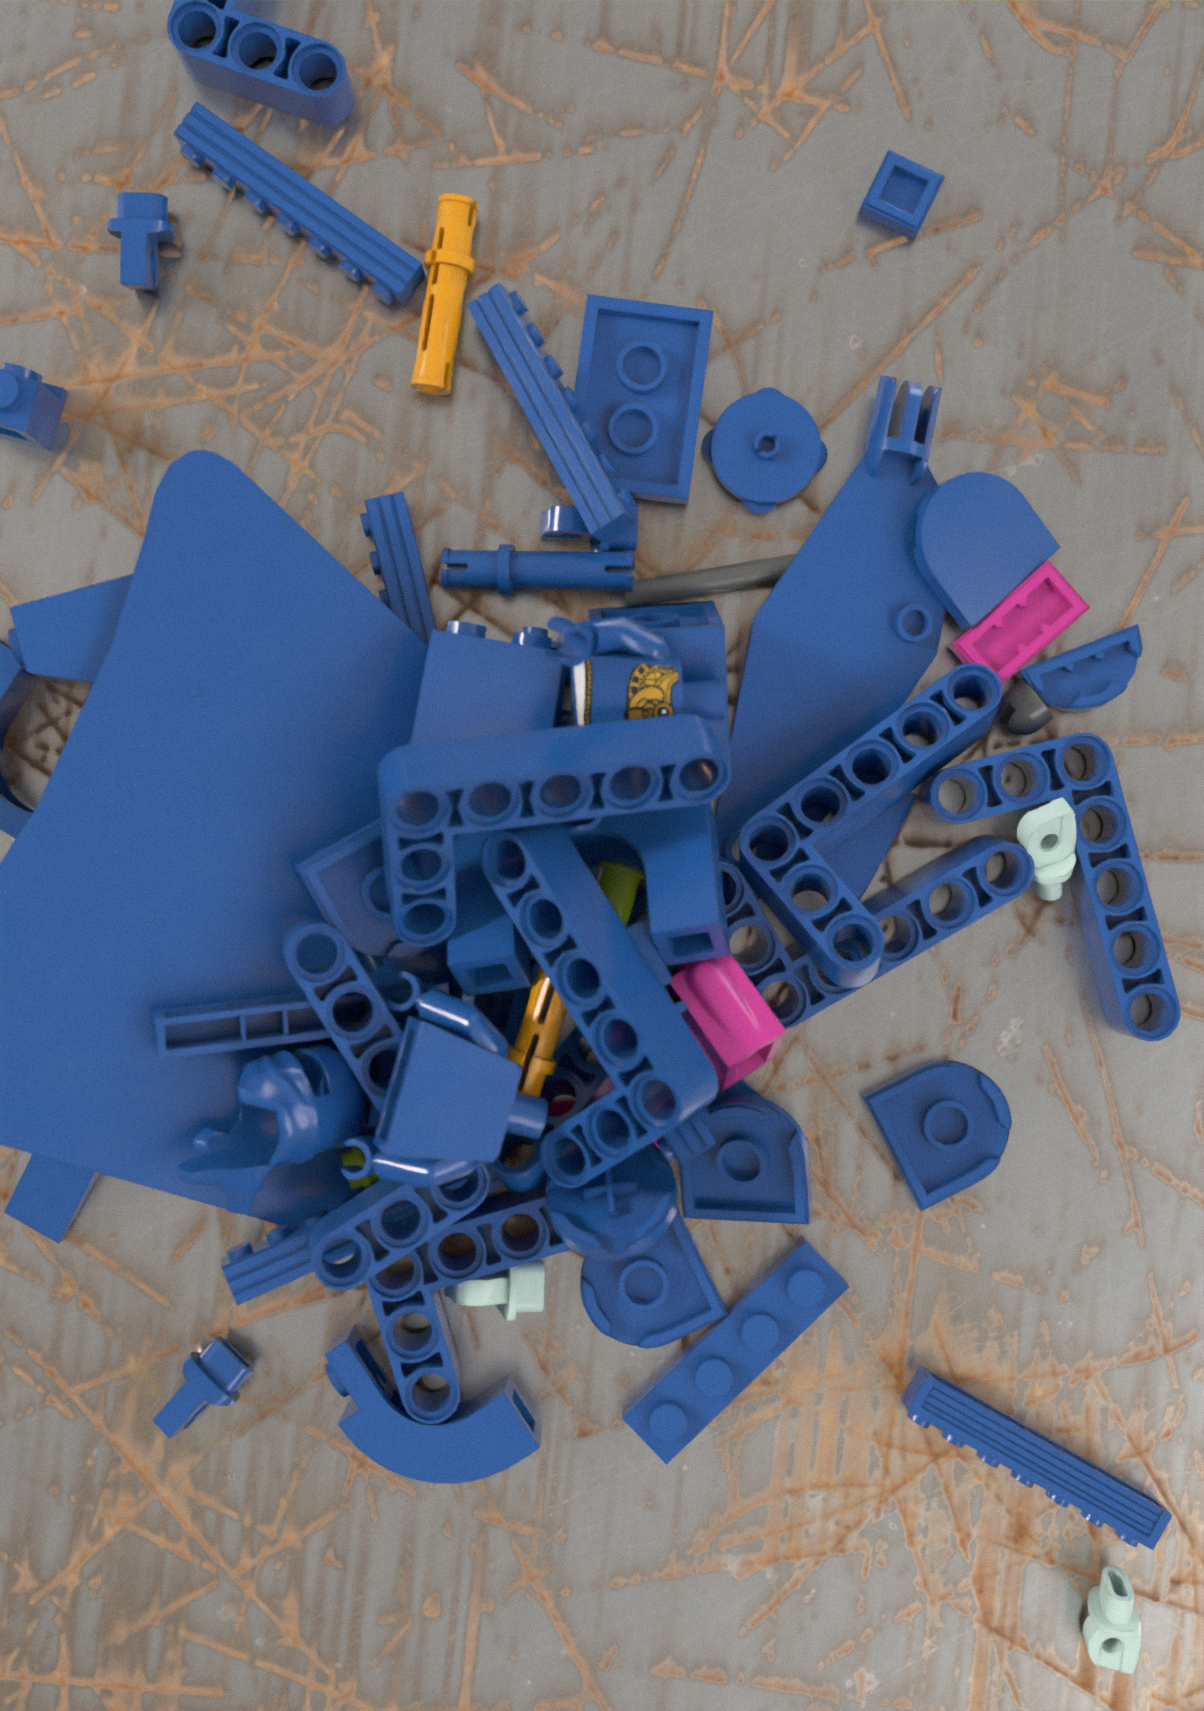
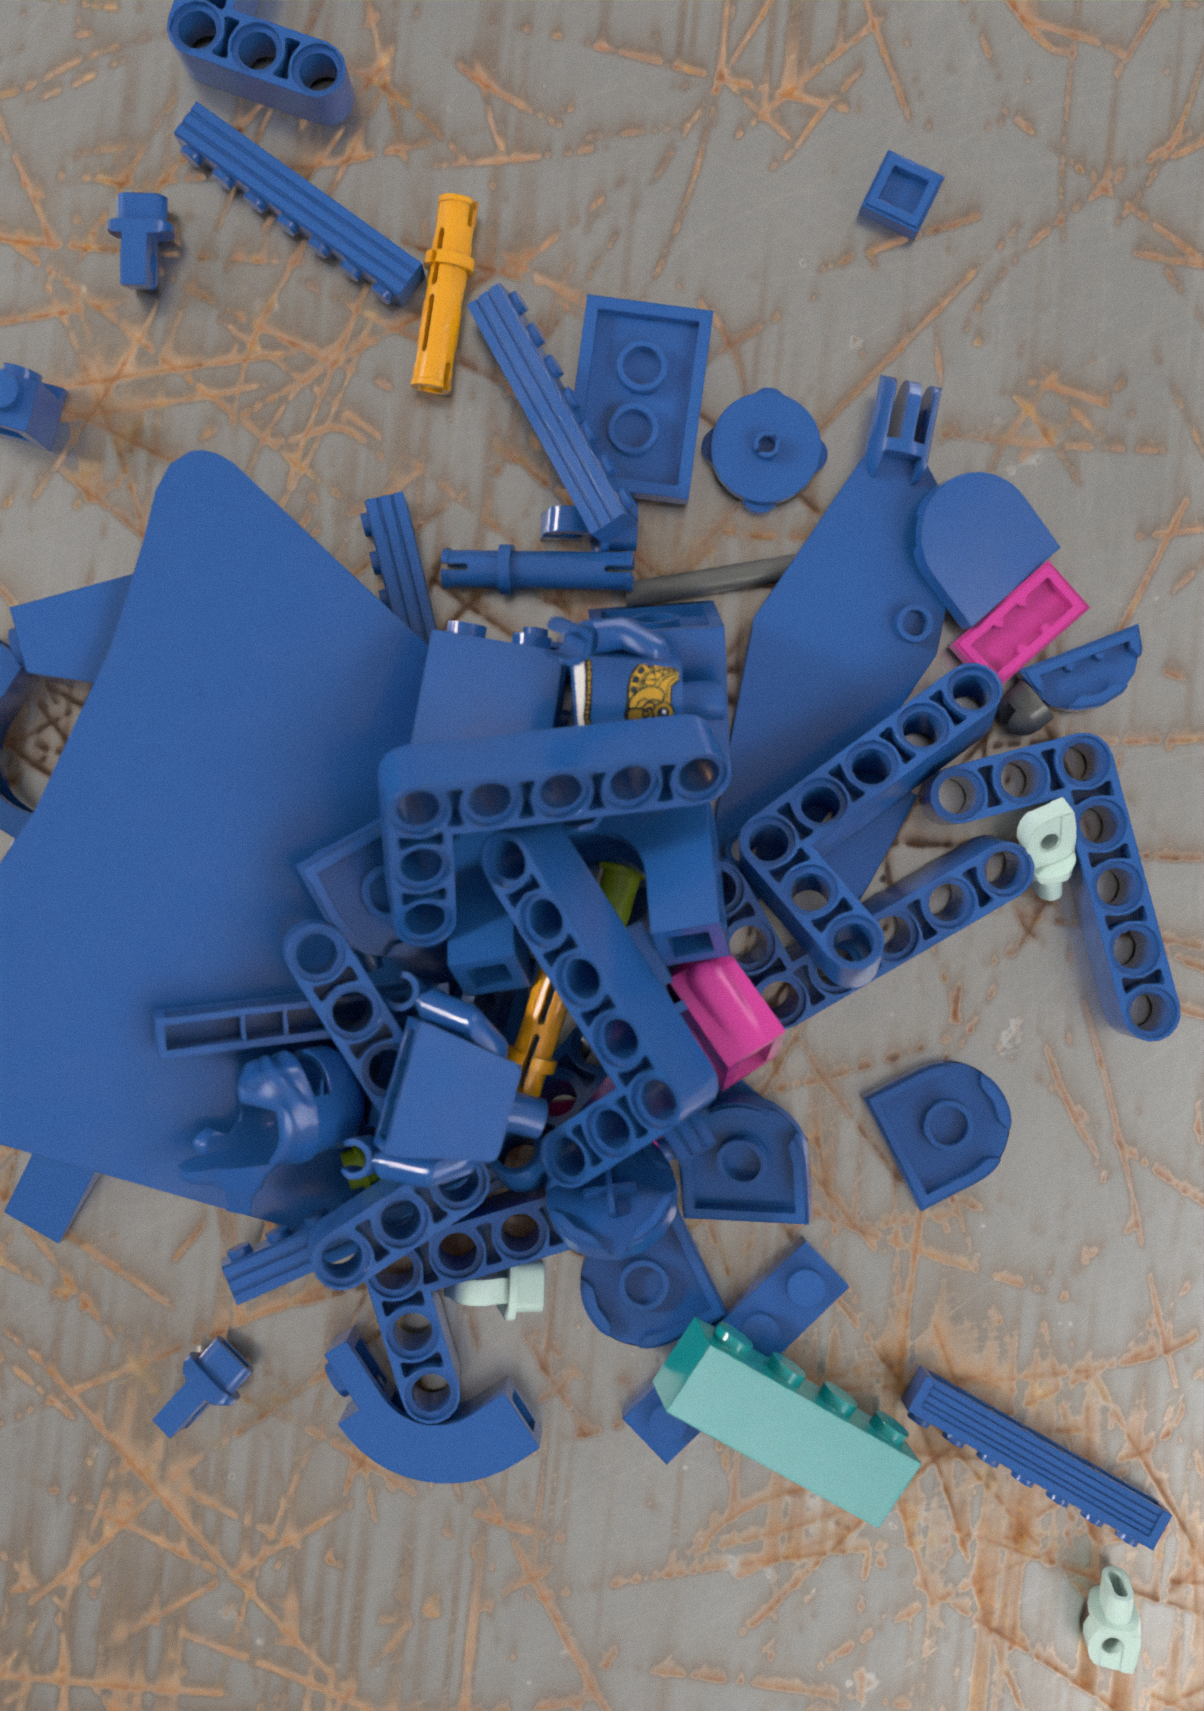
(786, 1420): none -> brick

